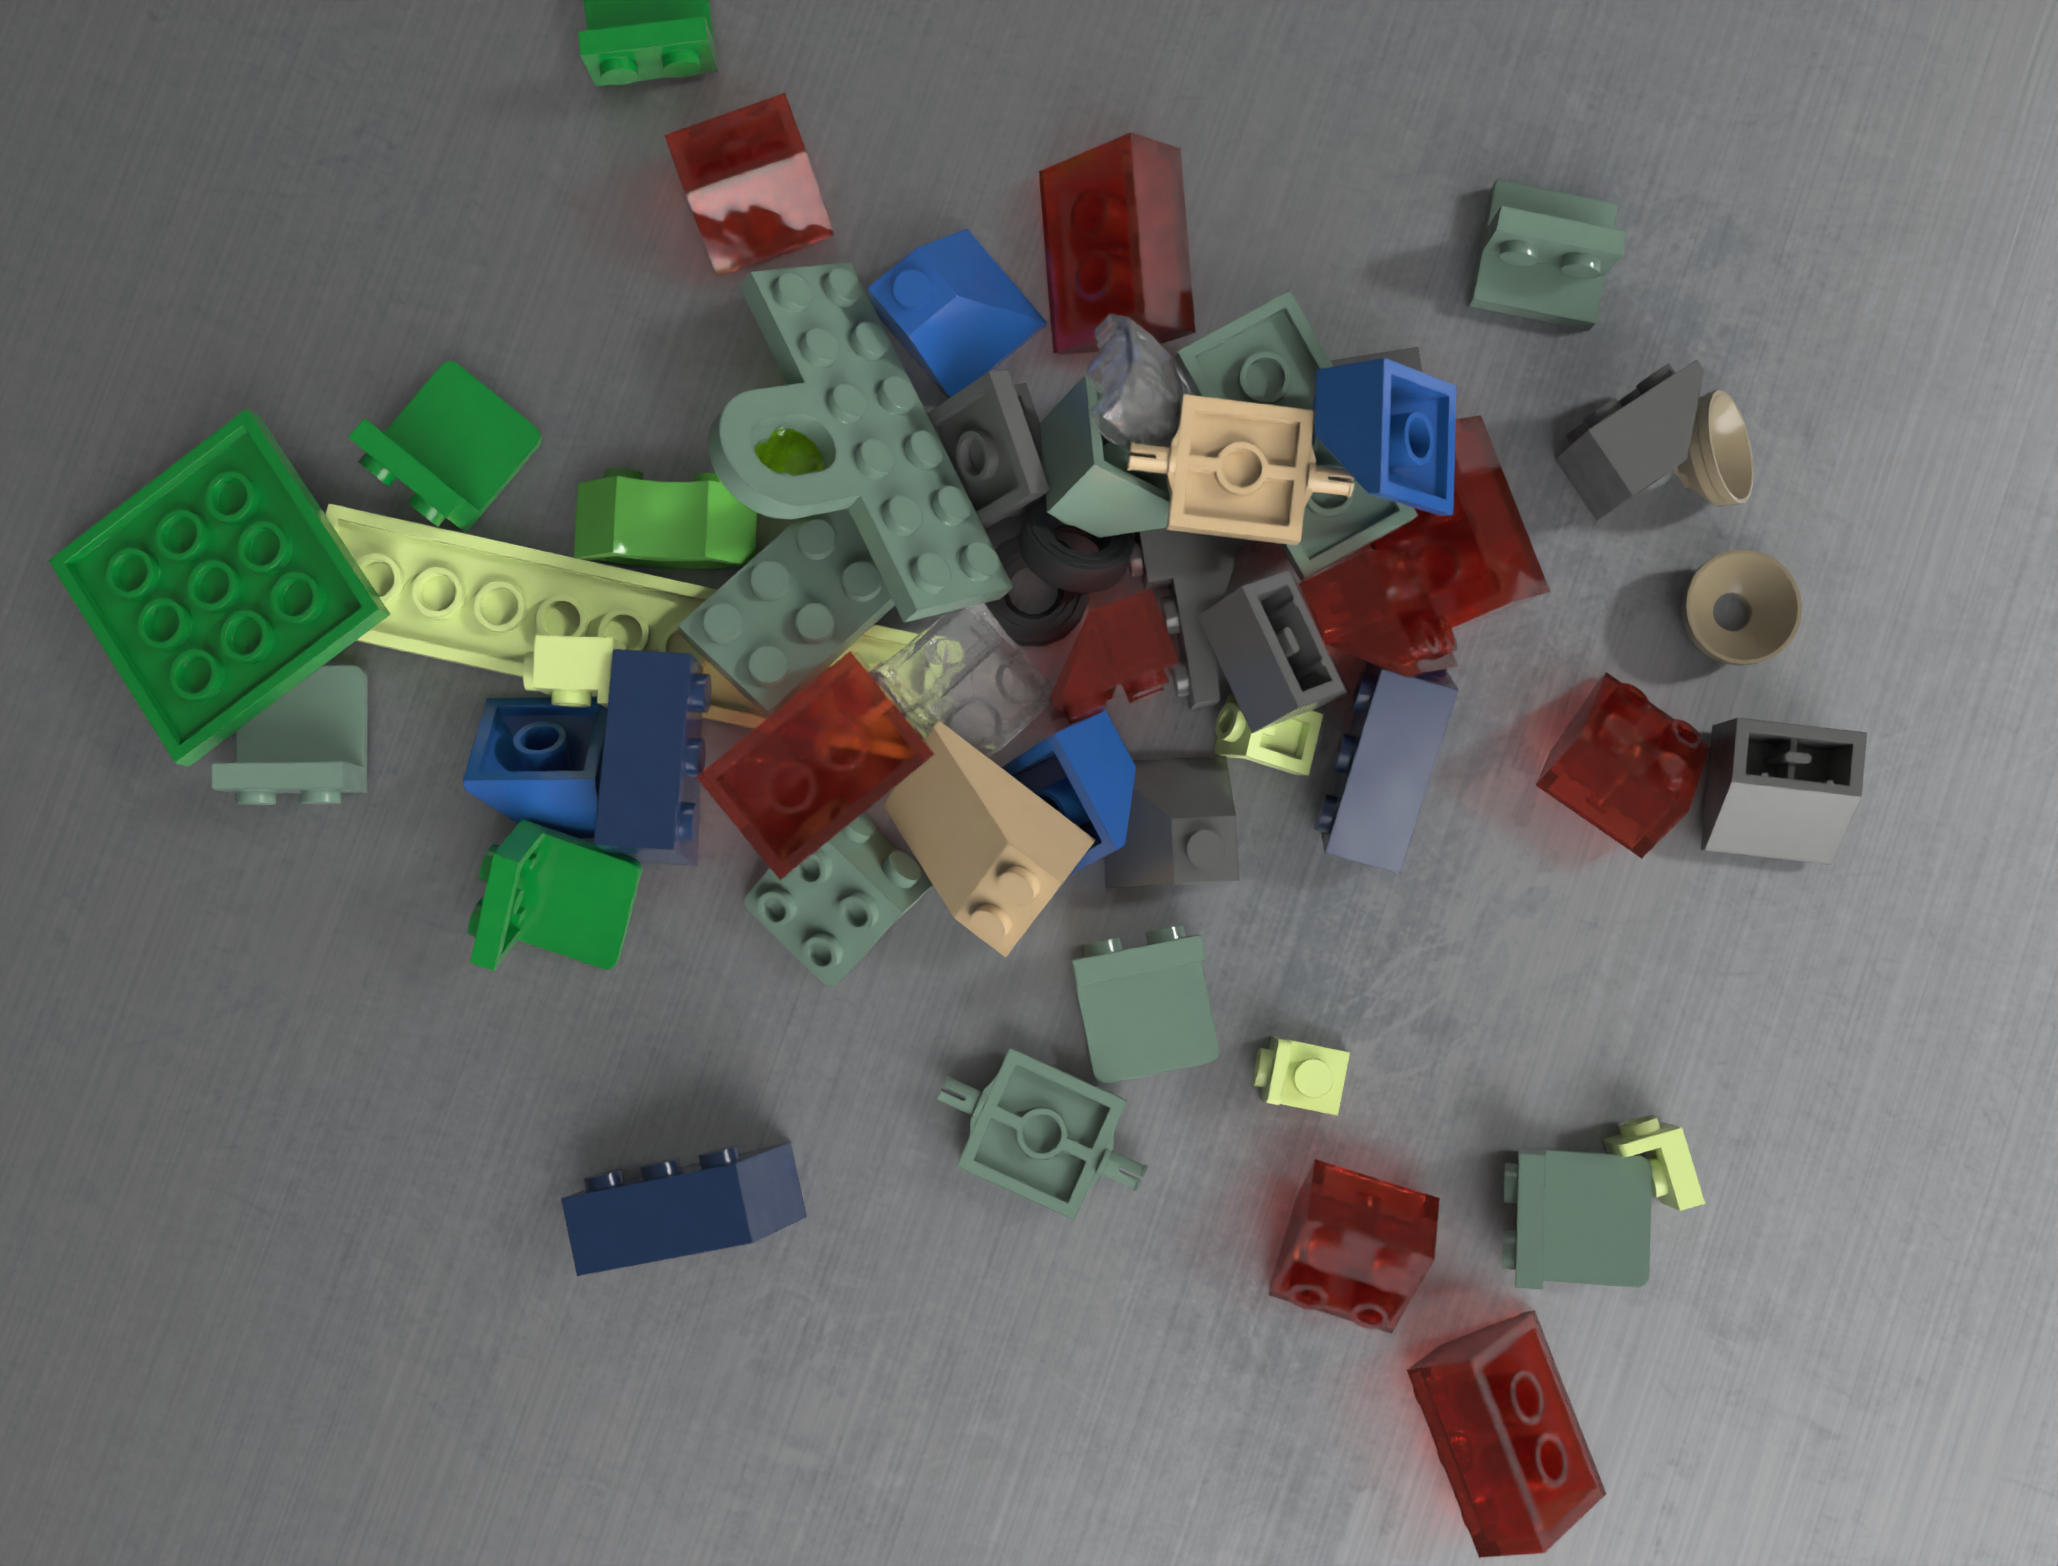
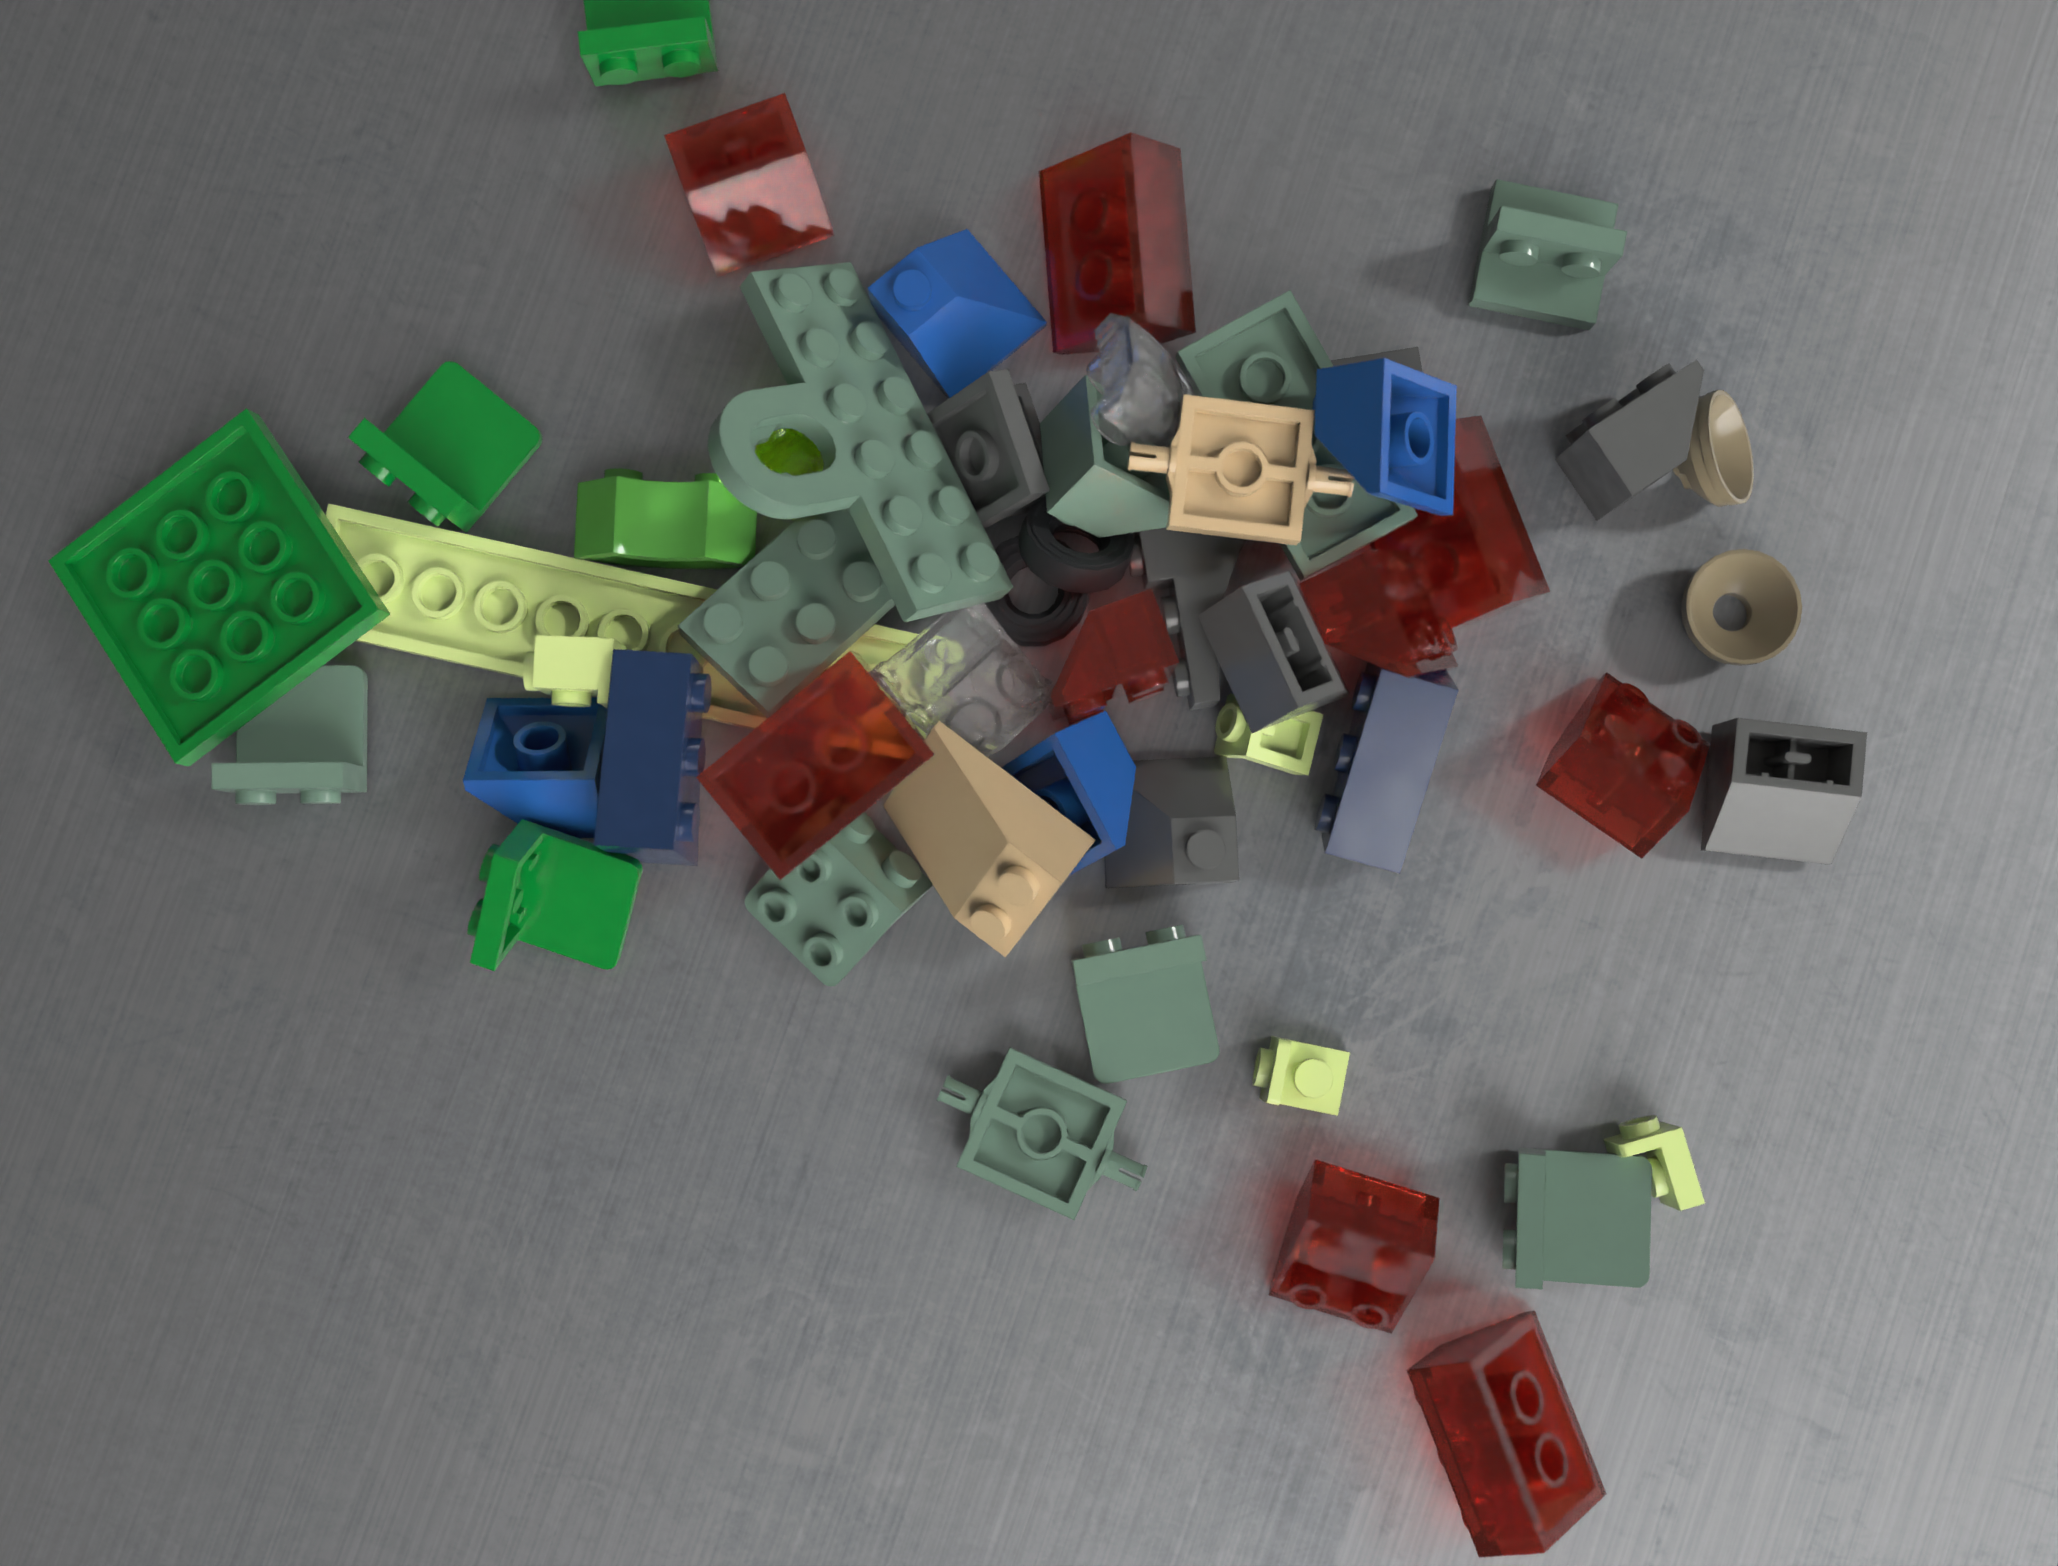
(683, 1209): dark blue wedge -> none

